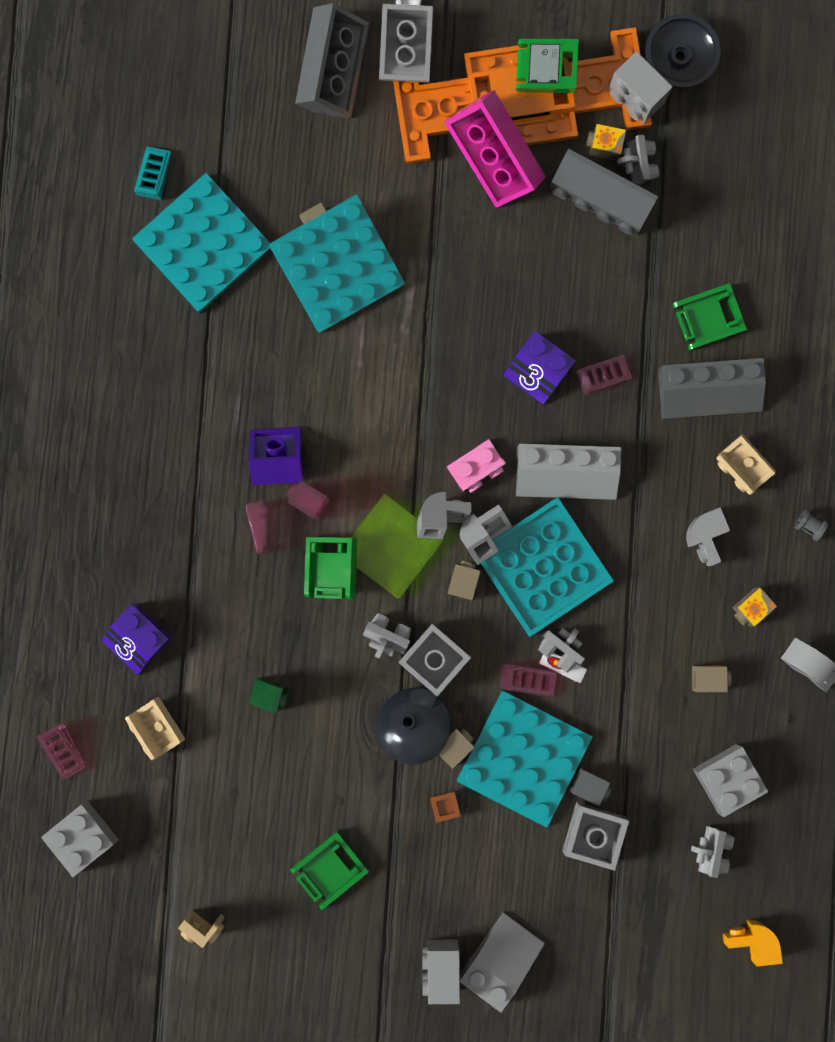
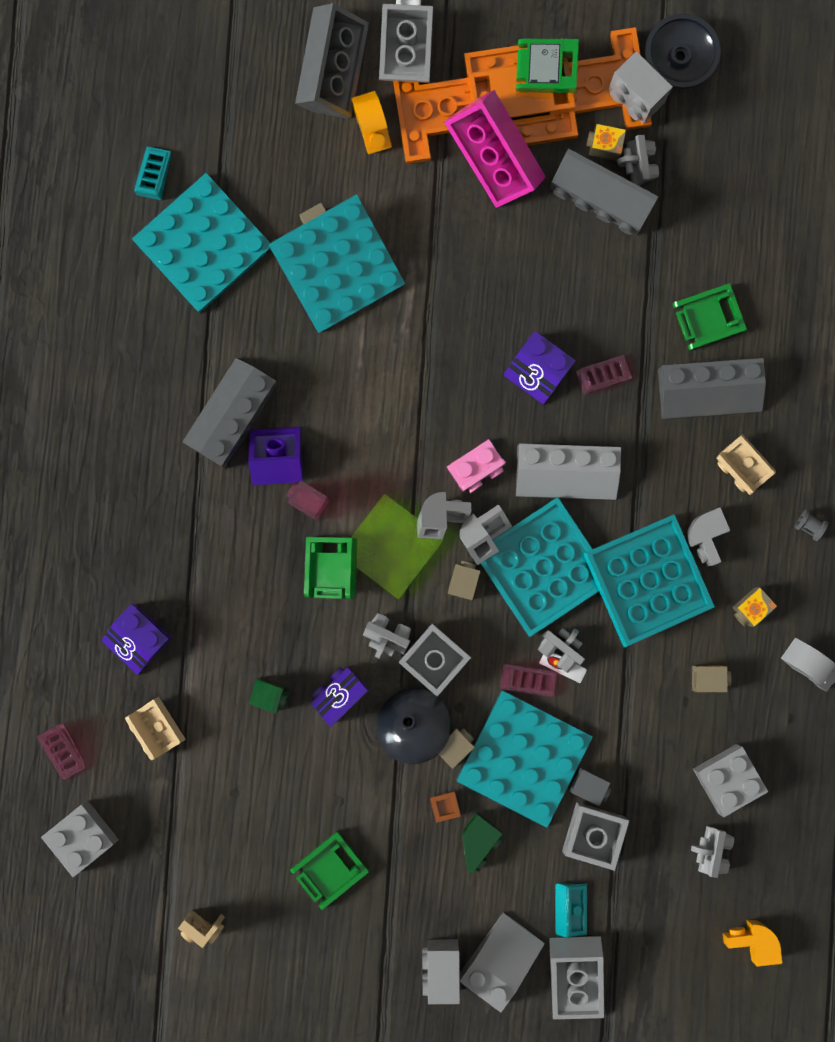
(230, 412): none -> dark grey slope
(258, 522): clear pink slope -> none
(339, 695): none -> dark purple slope
(372, 122): none -> light orange brick
(478, 839): none -> dark green slope
(571, 909): none -> teal slope
(577, 977): none -> light grey slope
(648, 580): none -> teal plate

